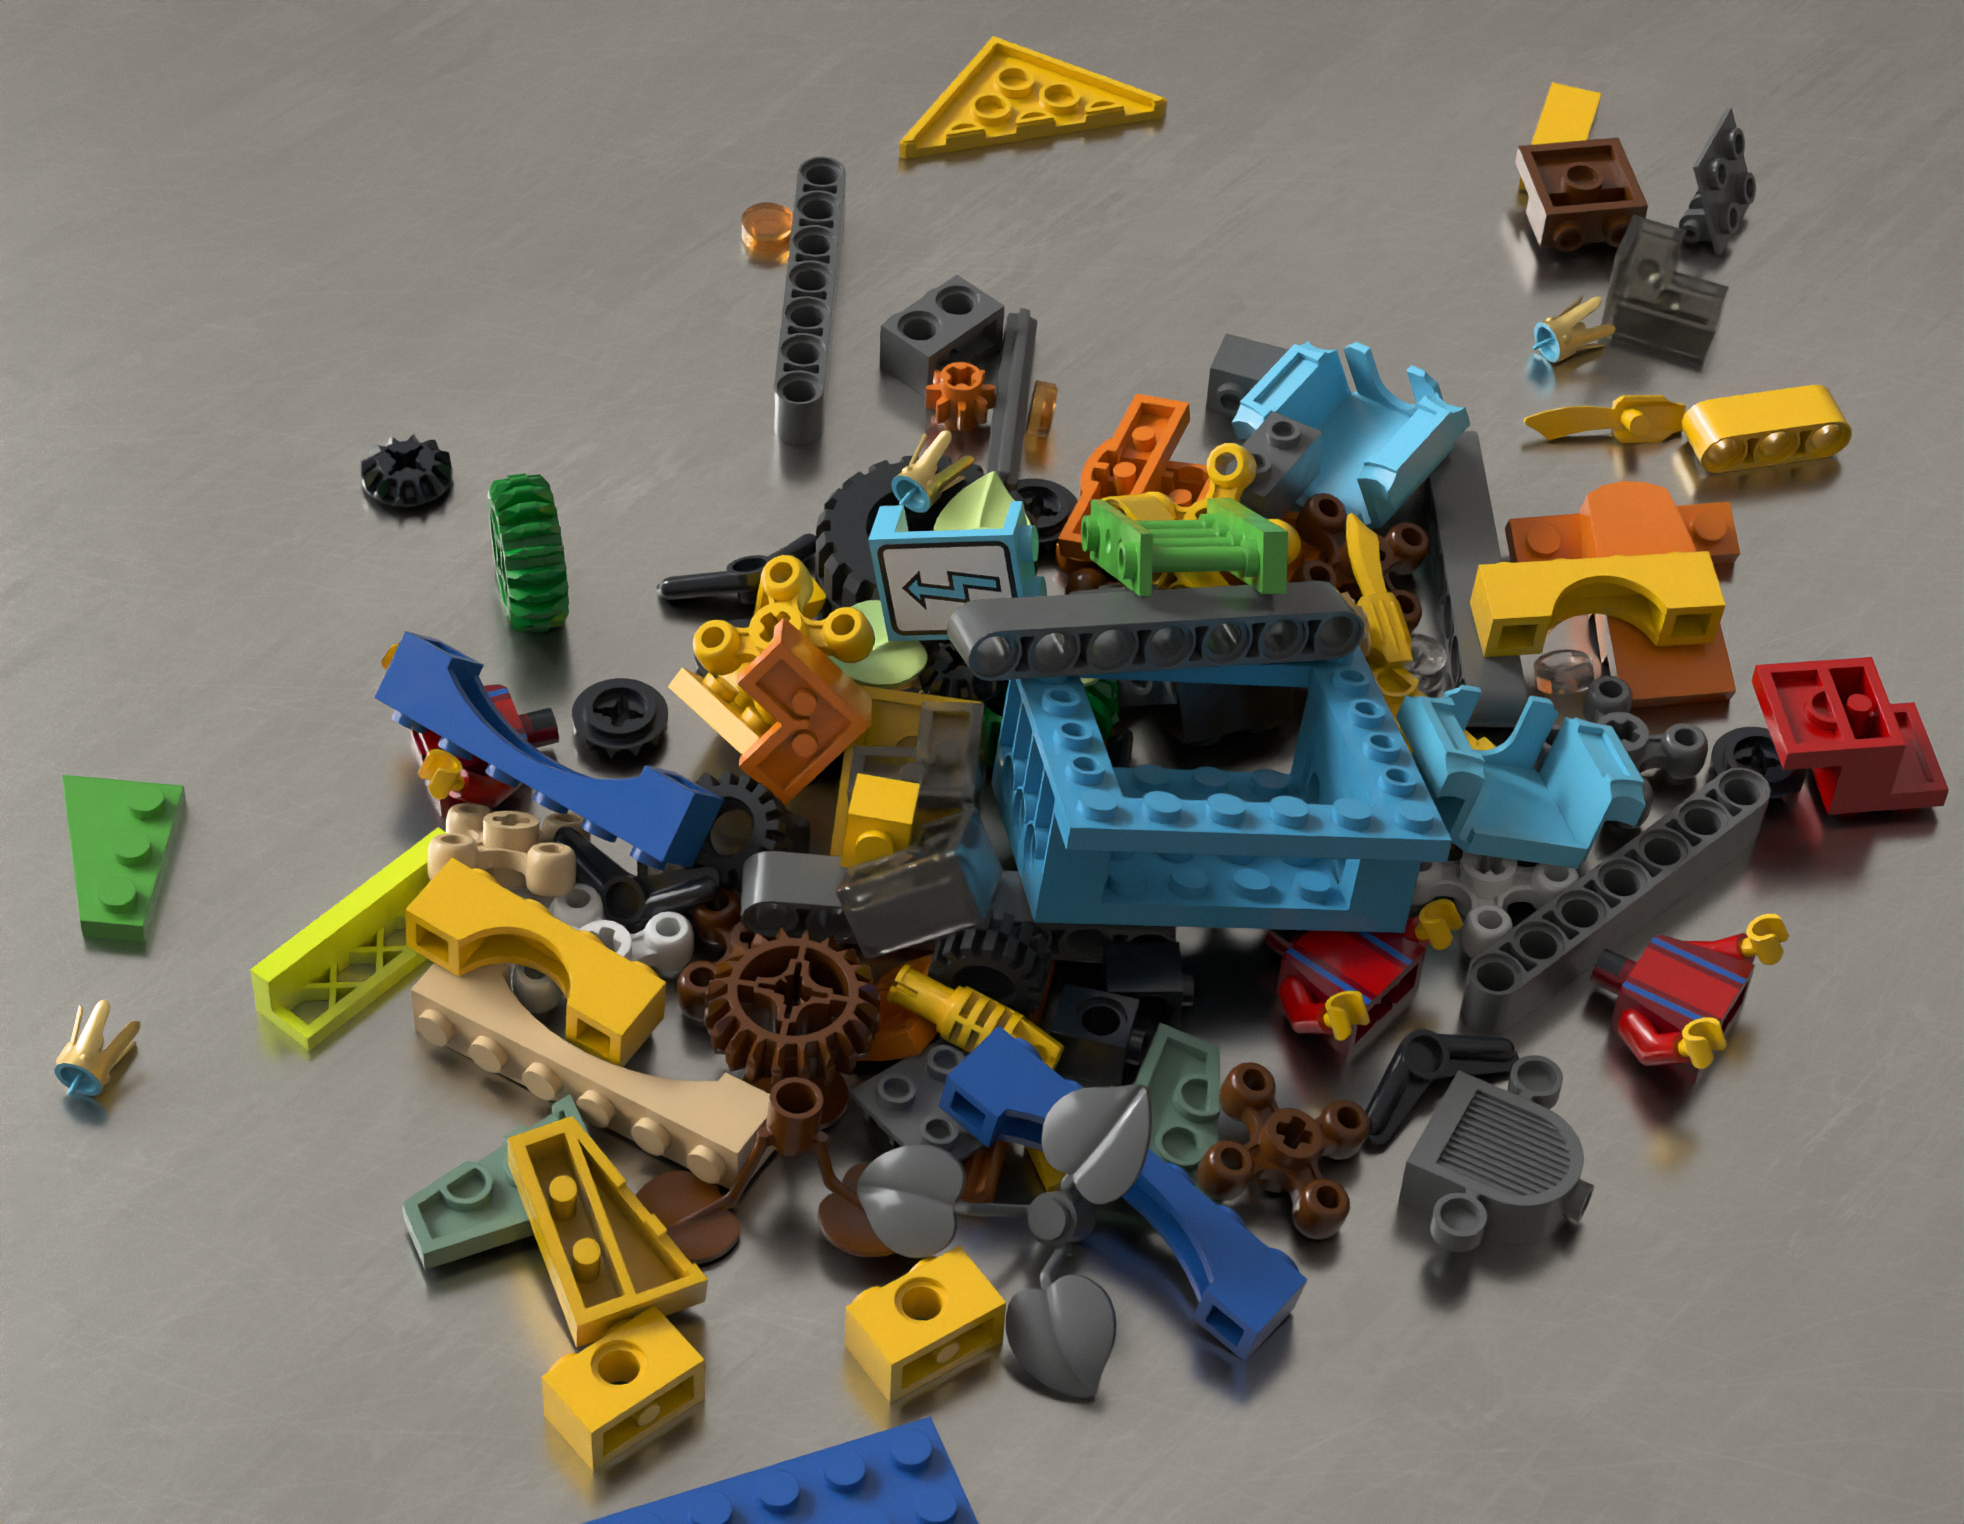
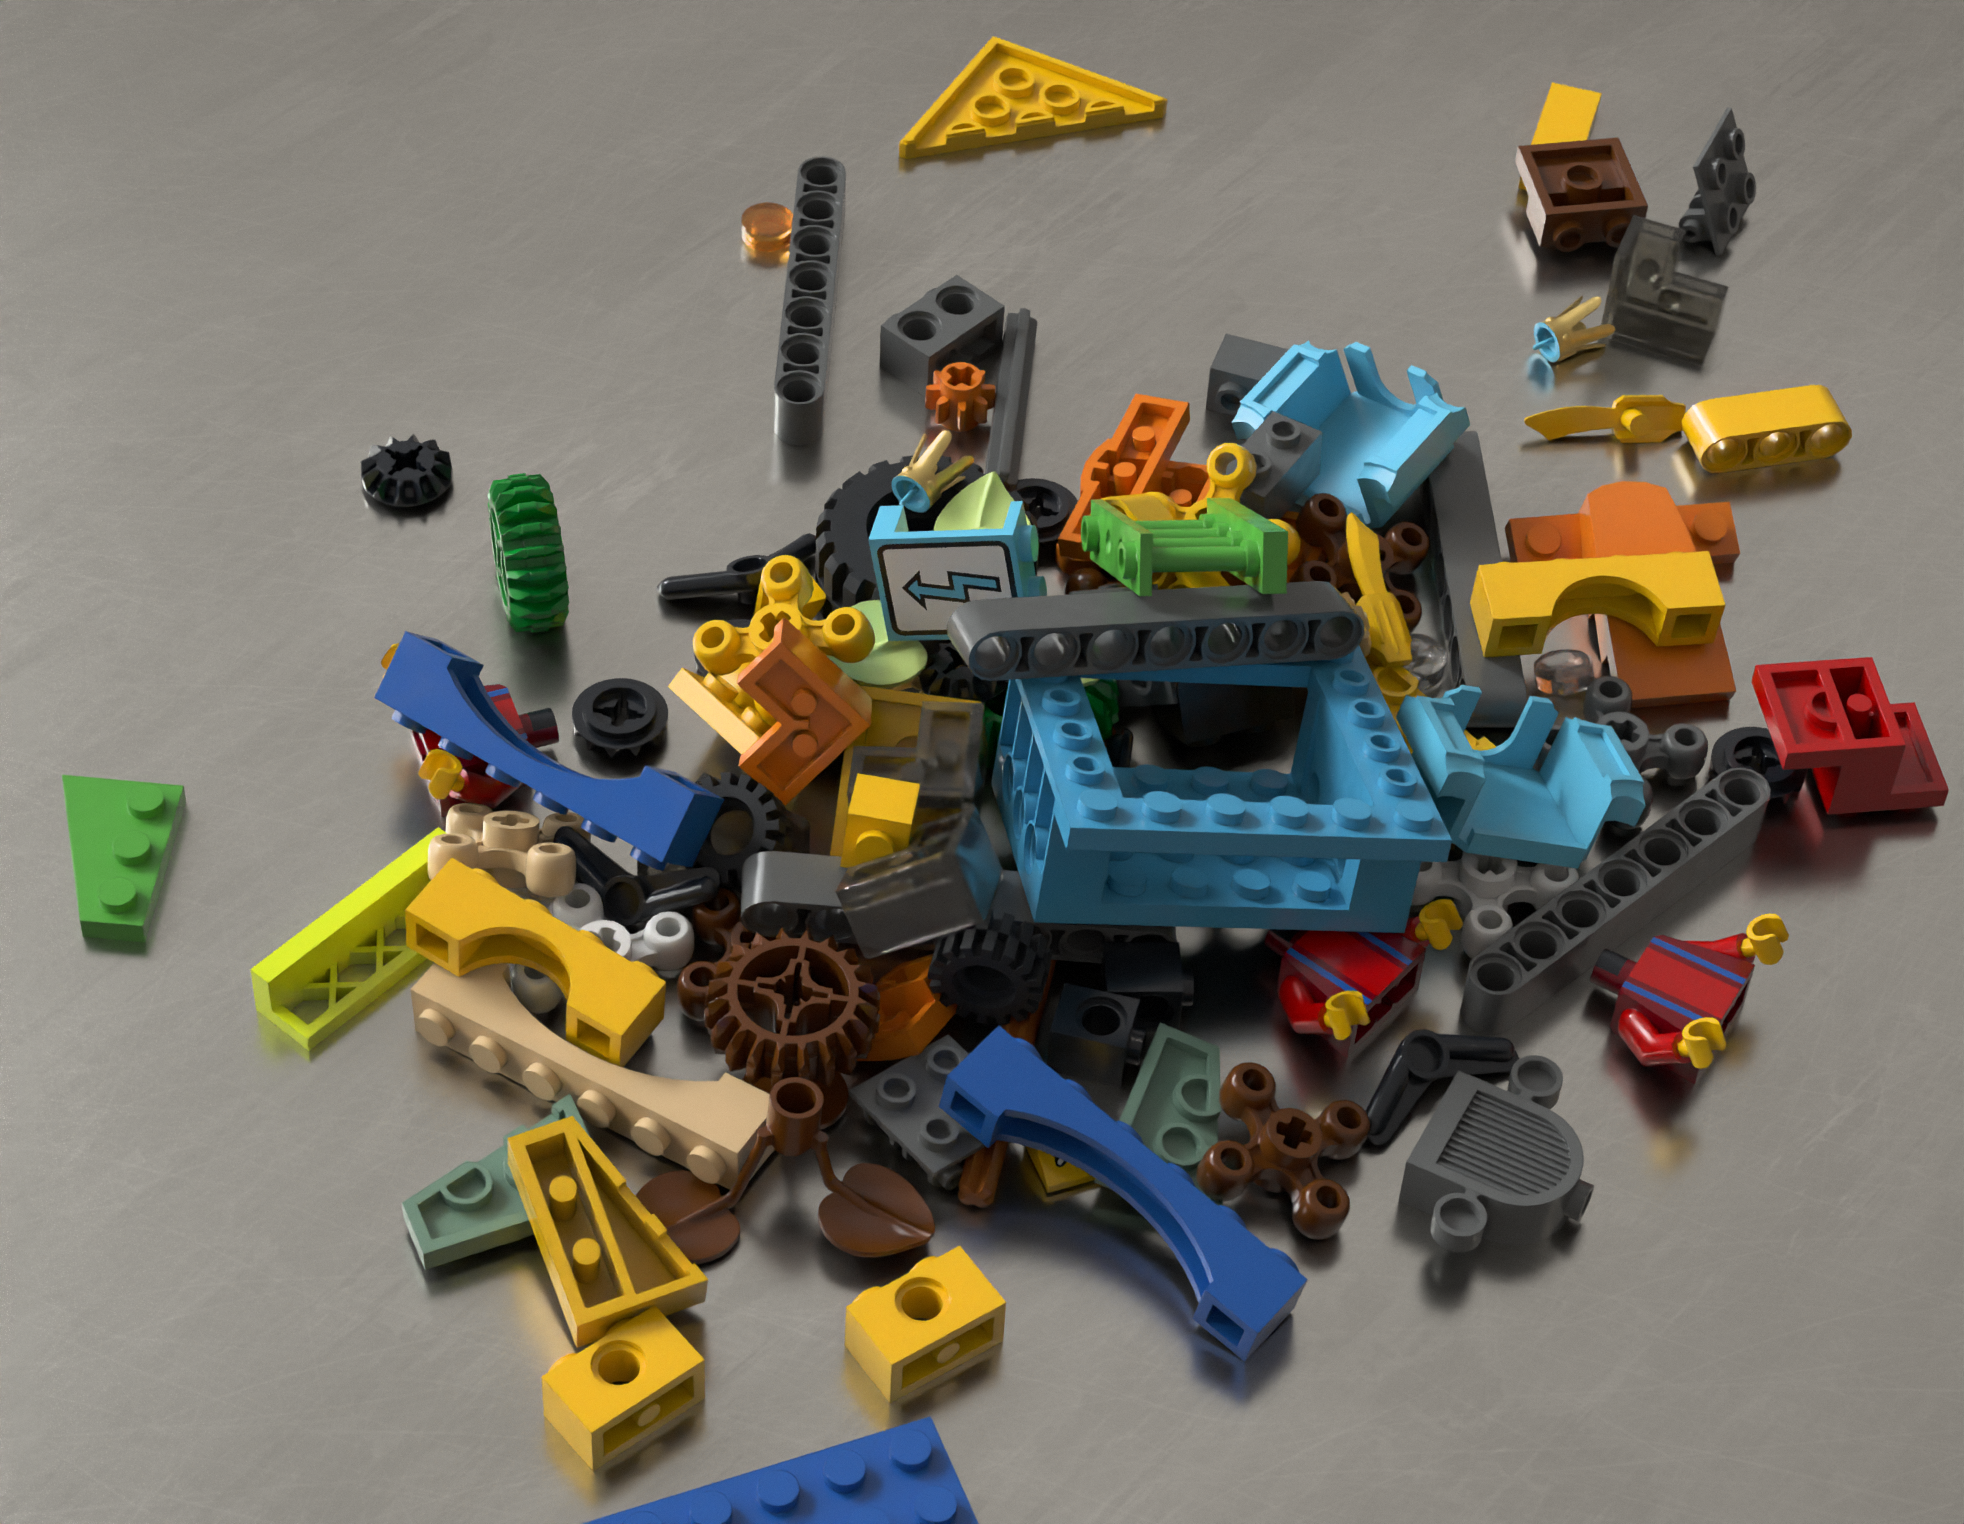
(81, 1064): pearl gold piece -> none
(967, 1015): yellow hinge -> none
(1041, 409): clear orange tile -> none
(1101, 1145): dark grey plant -> none

